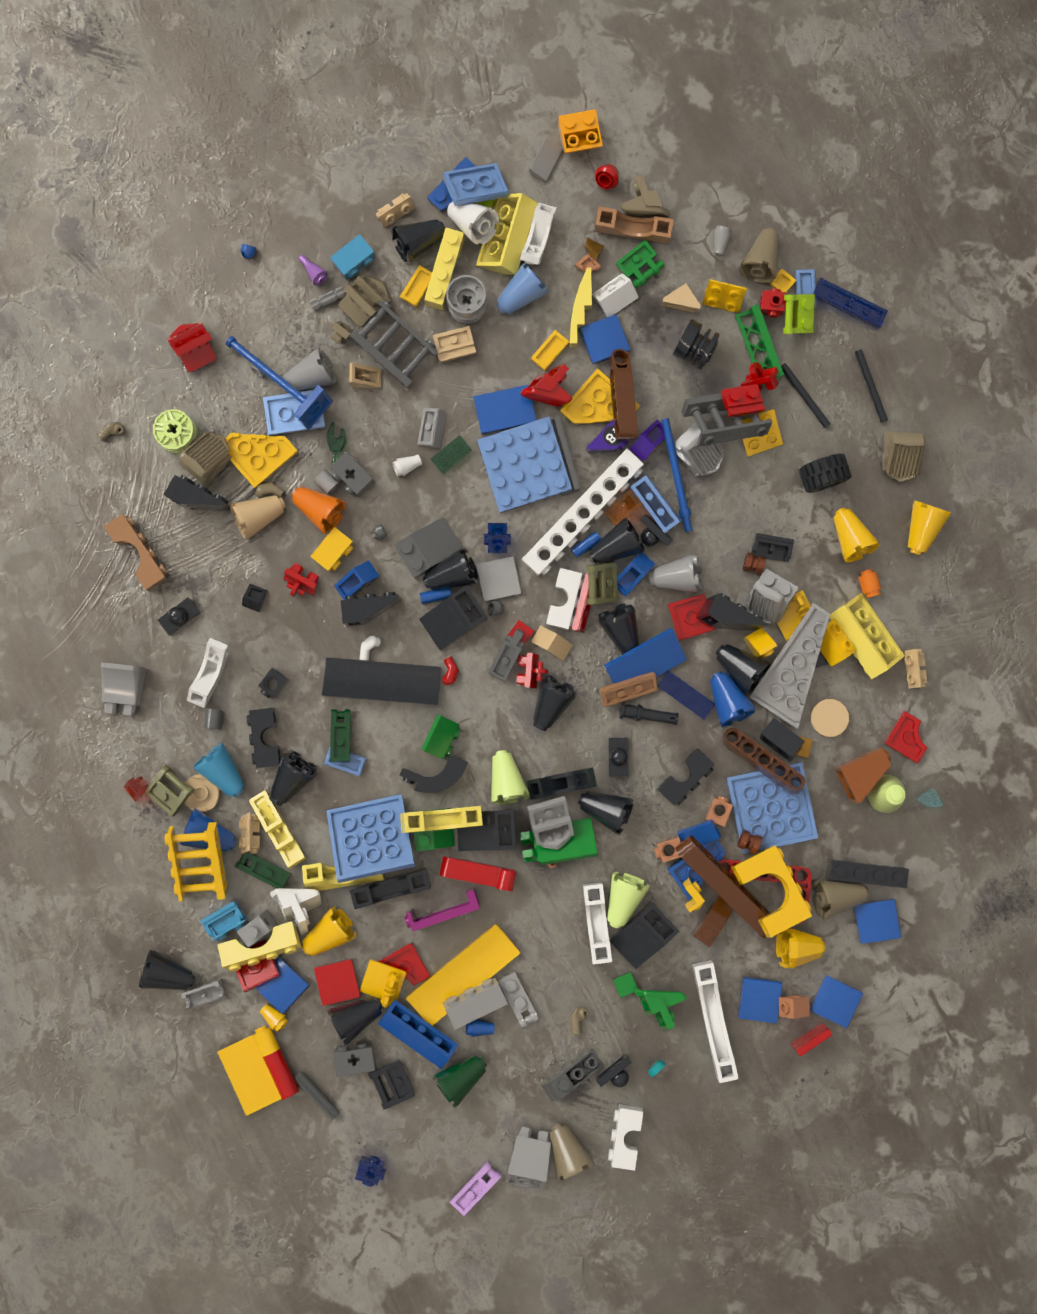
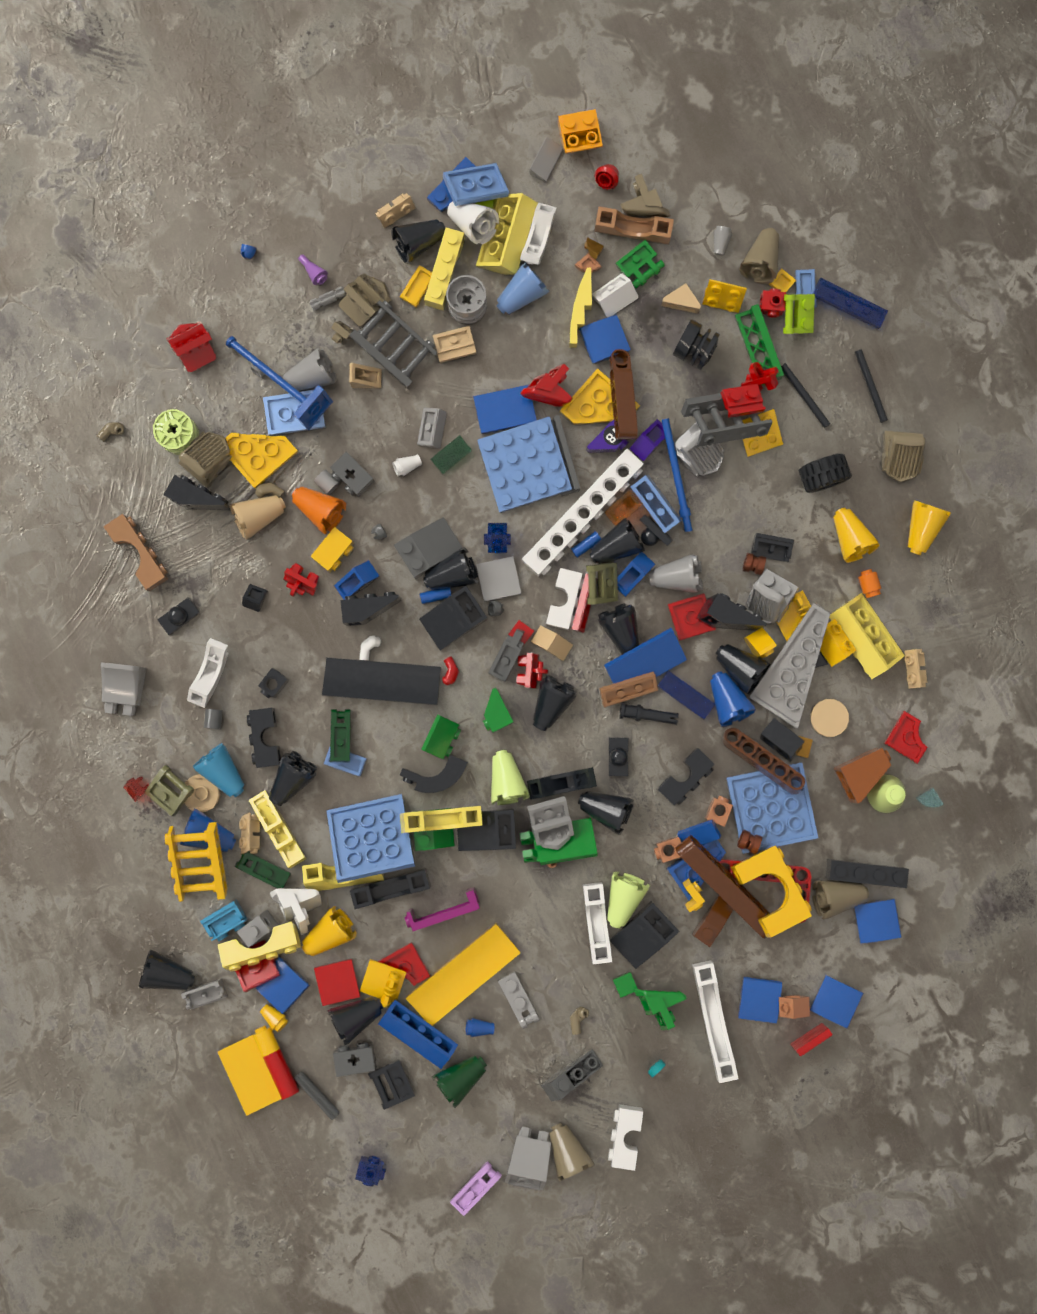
(335, 444): clear green hand -> none
(353, 257): dark azure brick -> none
(474, 1003): light grey brick -> none
(478, 873): red beam -> none
(496, 713): none -> green slope
(550, 350): yellow tile -> none
(615, 1073): black tile -> none
(798, 948): yellow cone -> none

